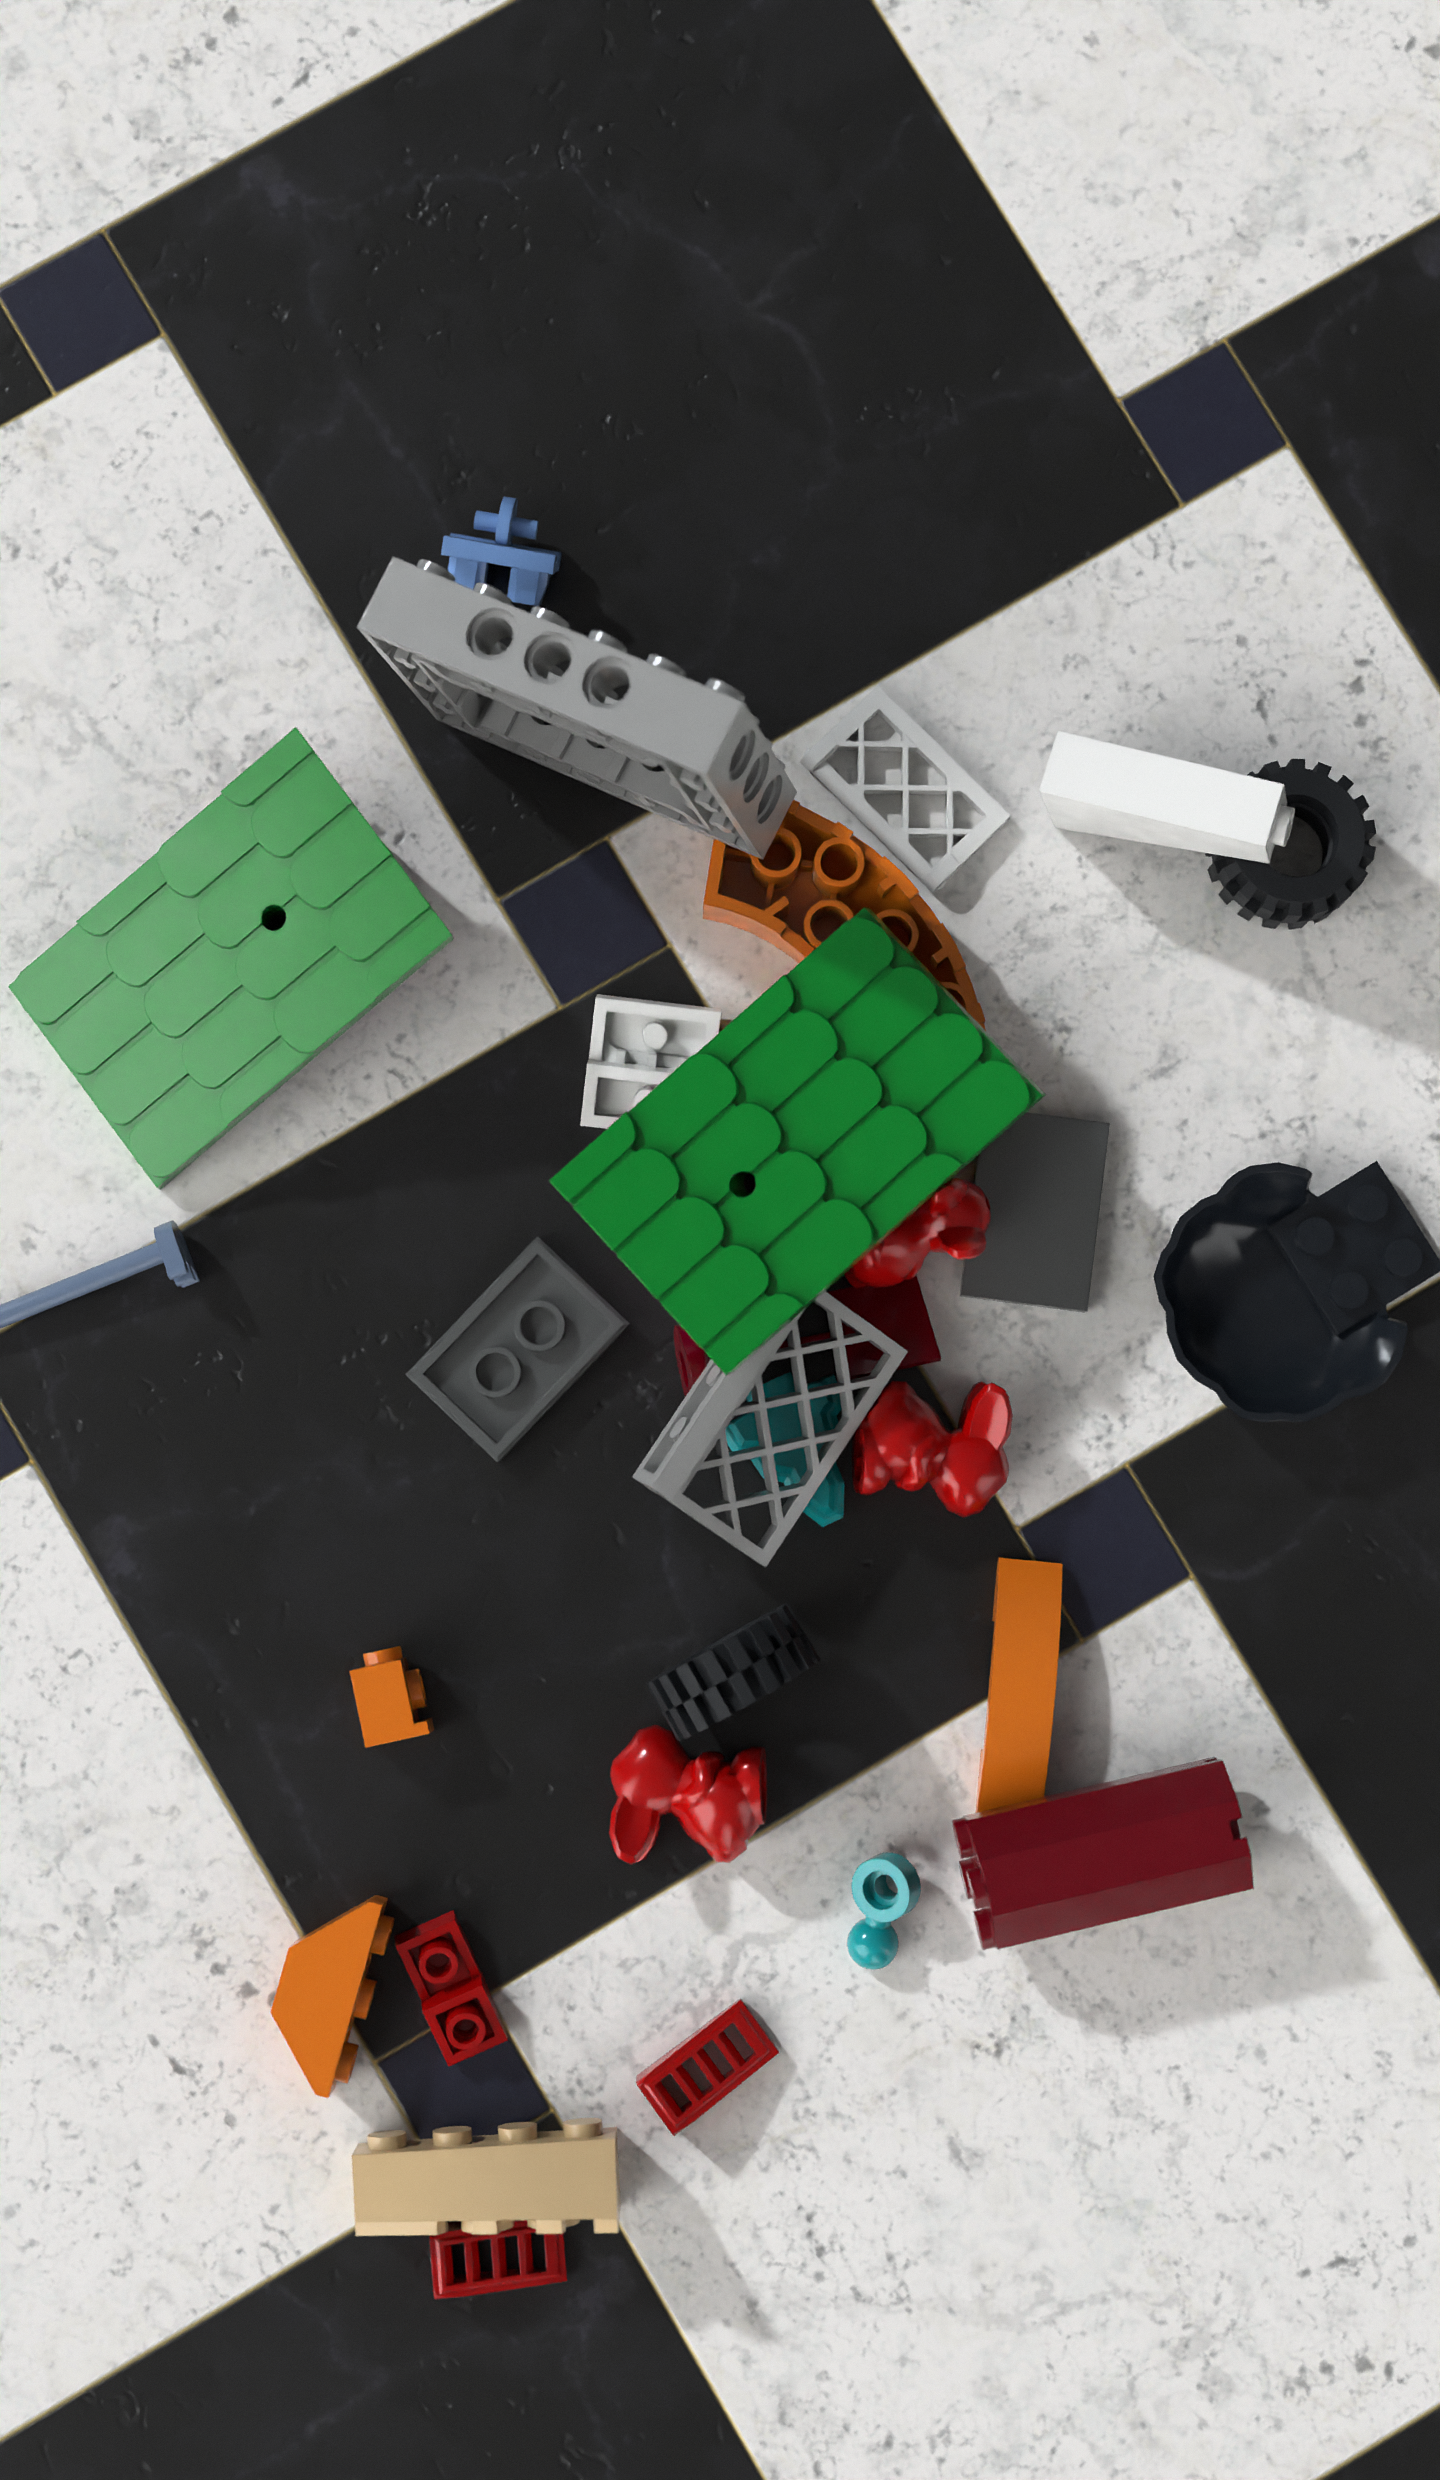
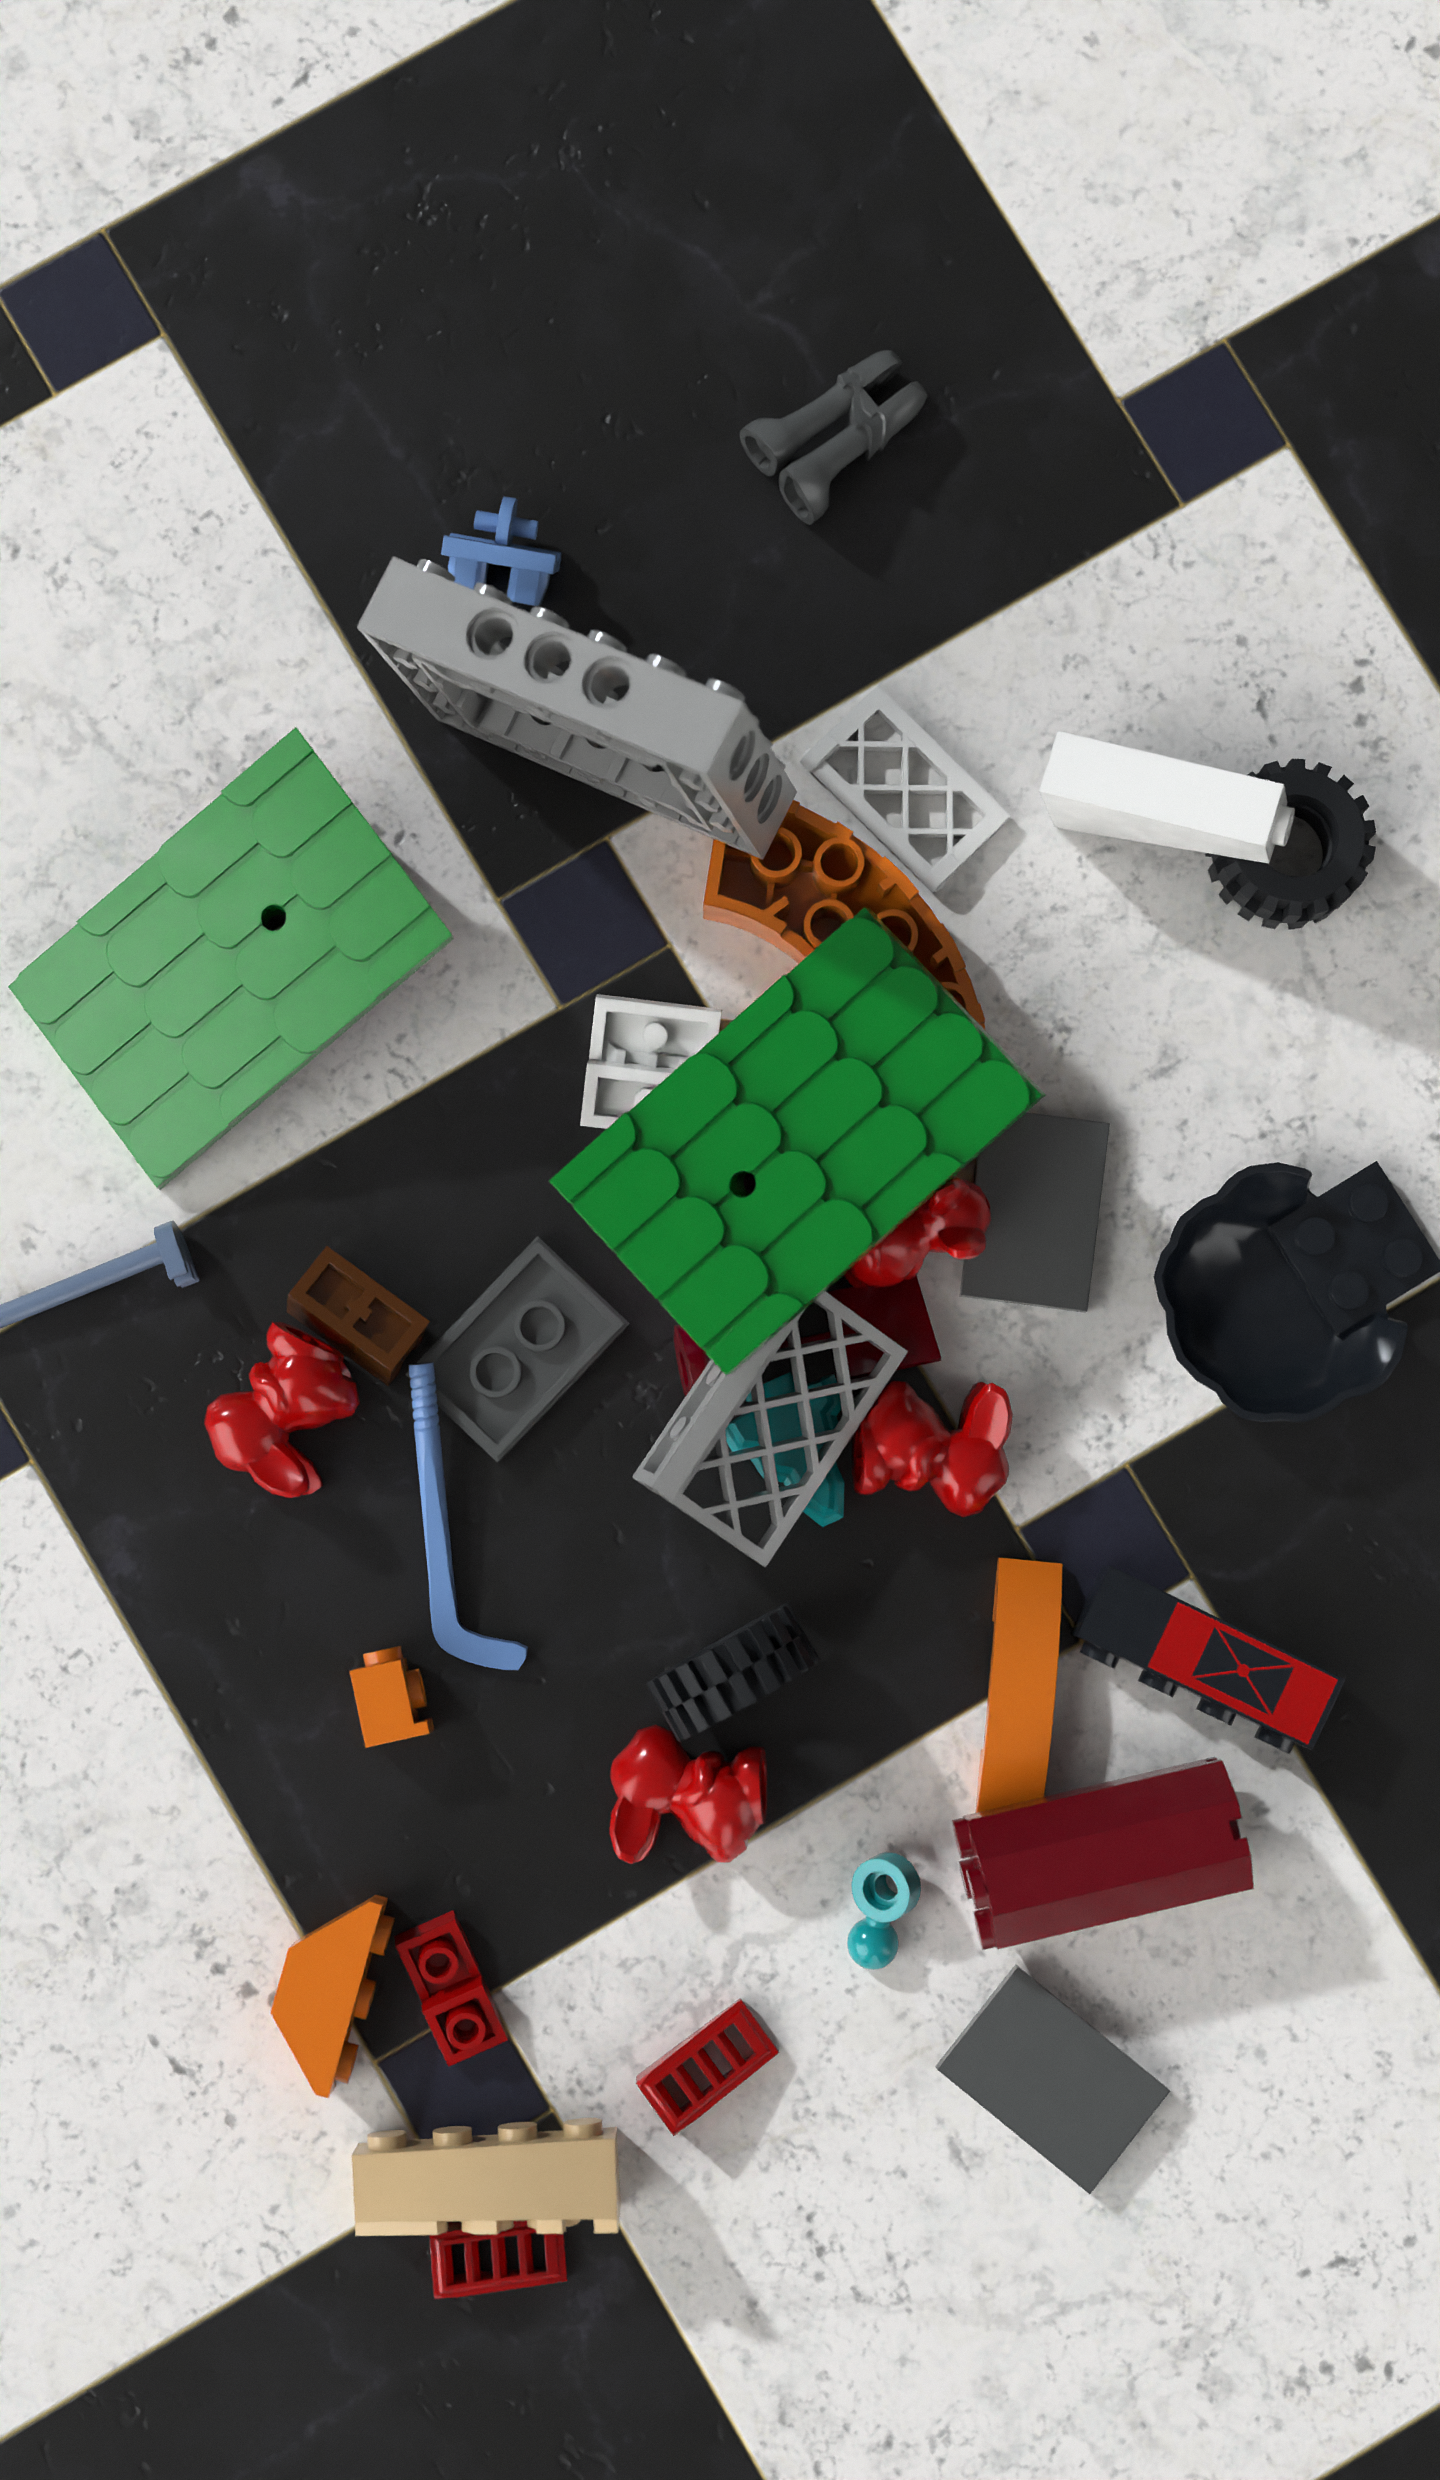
(295, 1390): none -> red animal
(356, 1315): none -> reddish brown hinge
(443, 1603): none -> medium blue piece
(806, 481): none -> dark grey piece
(1052, 2079): none -> dark grey tile
(1206, 1657): none -> black brick

